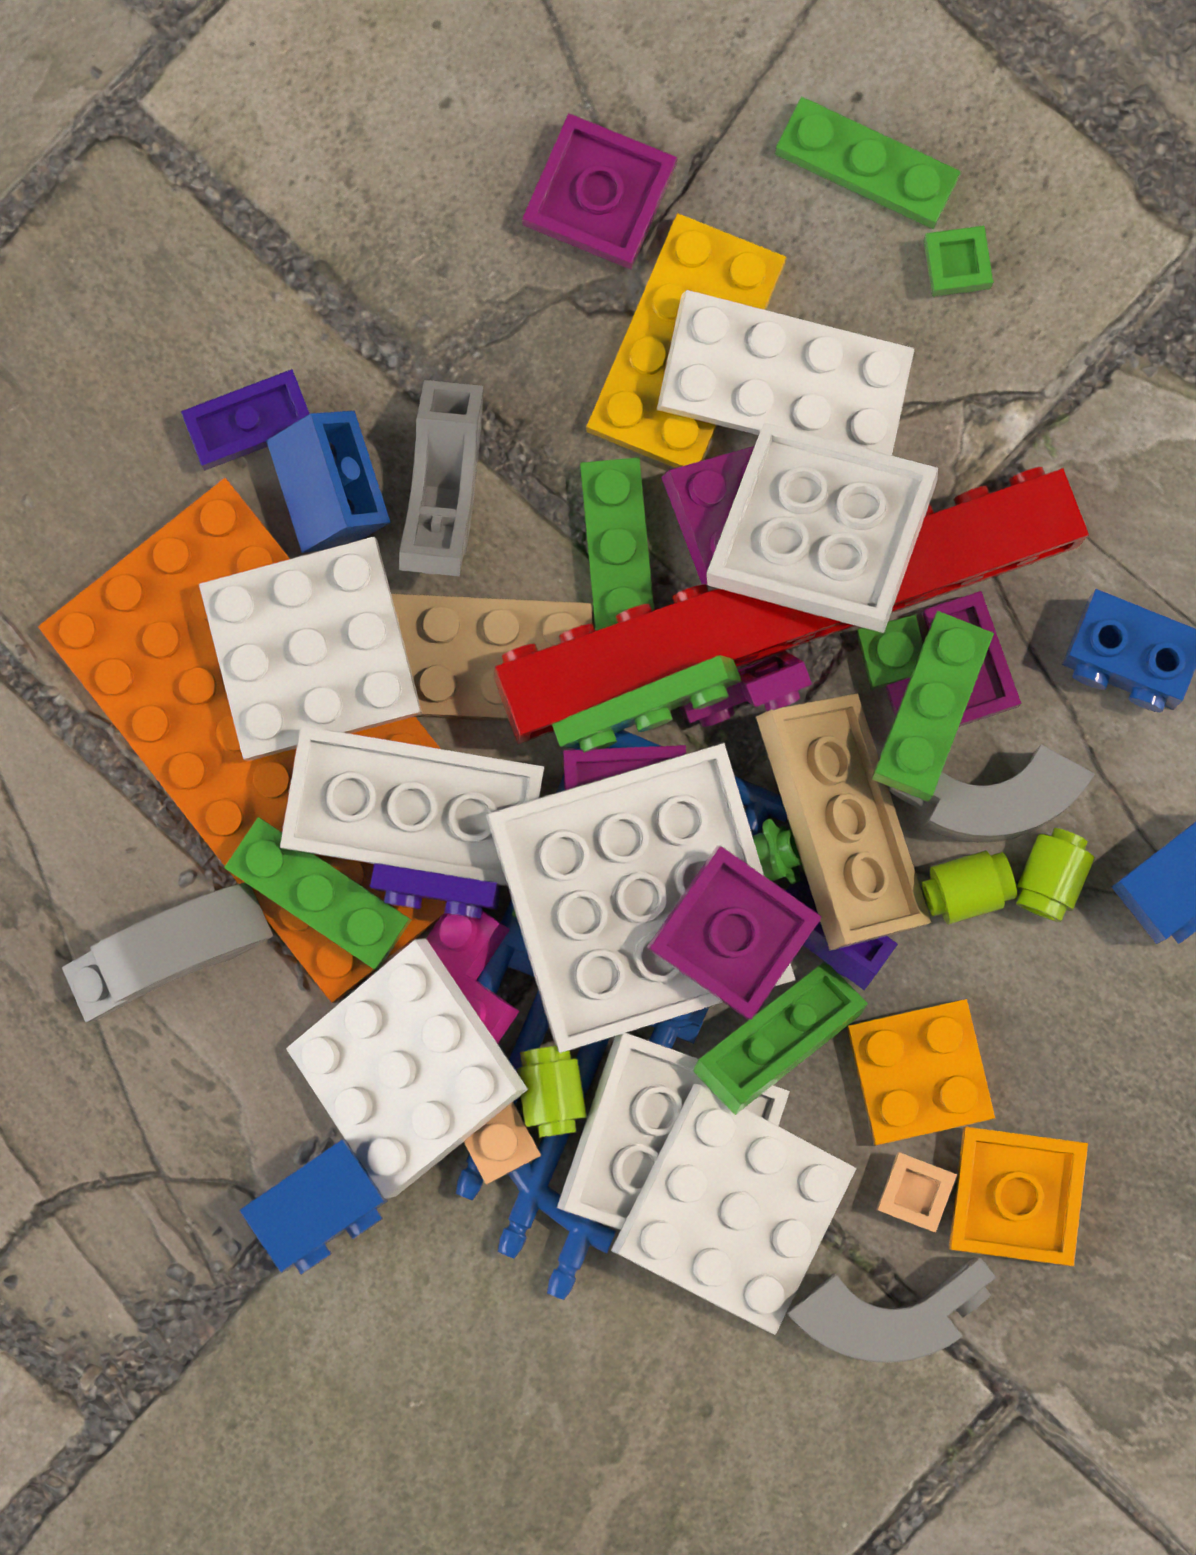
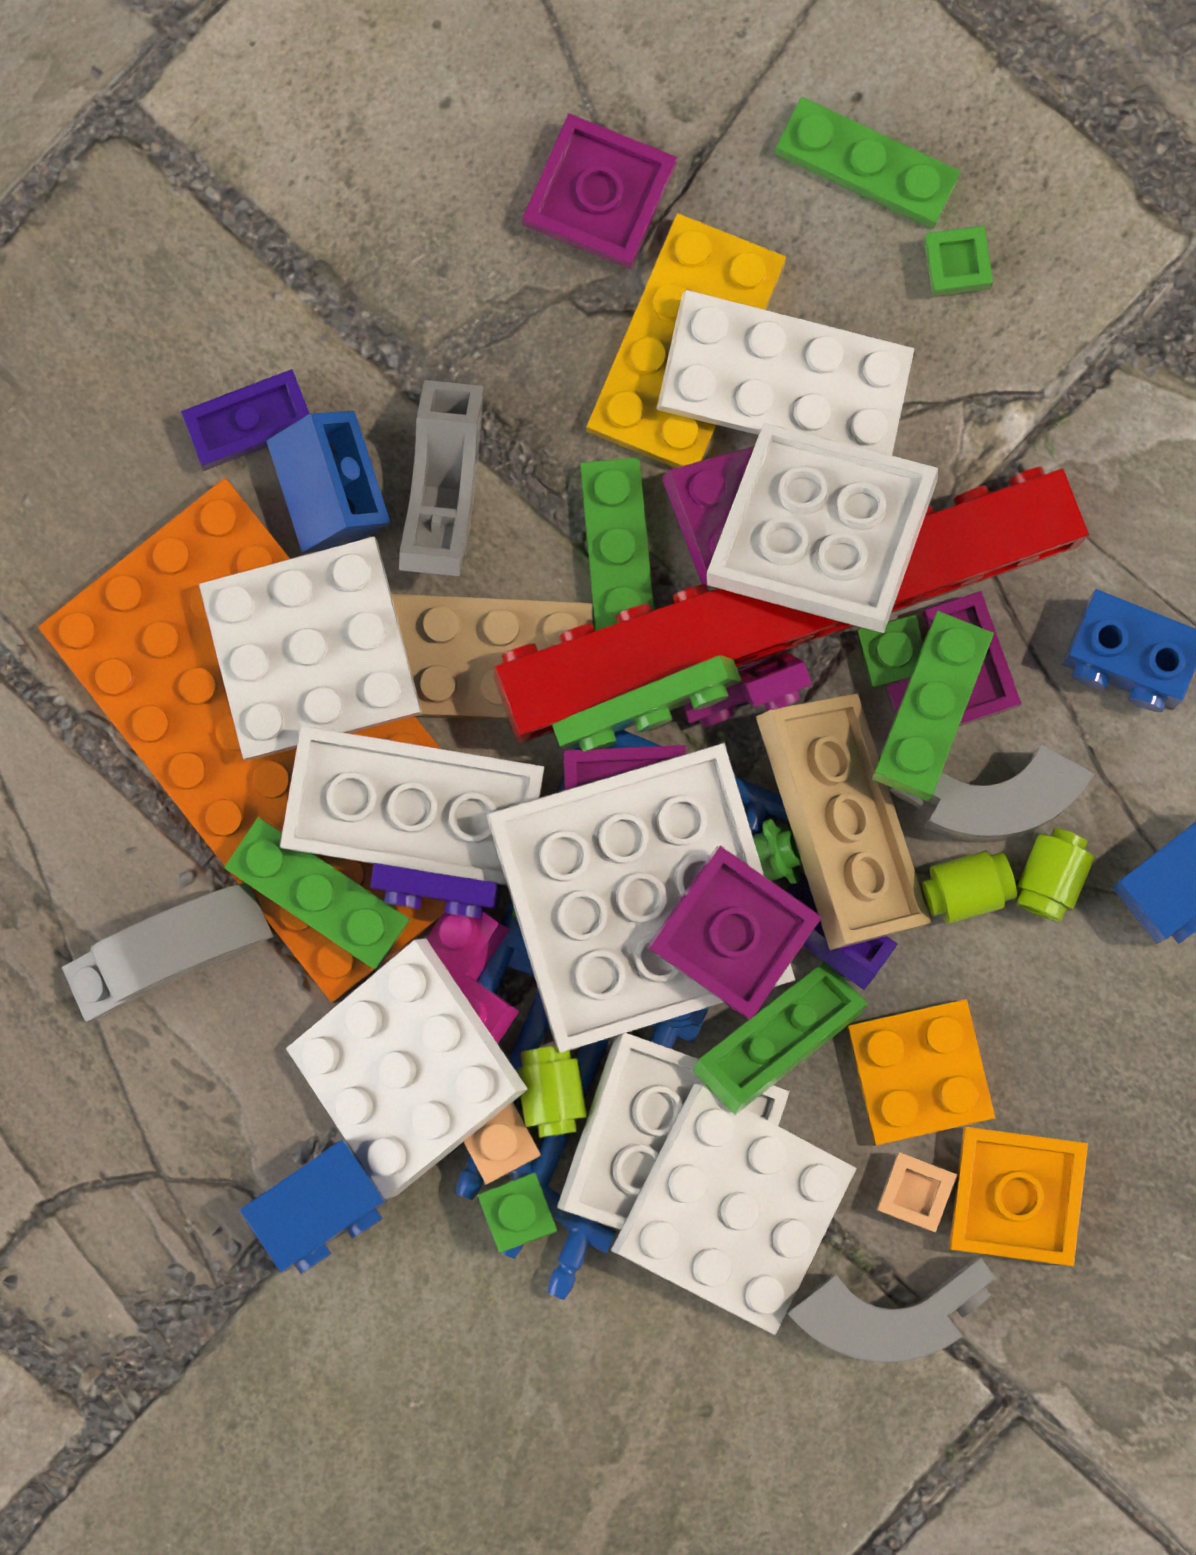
(517, 1213): none -> bright green plate

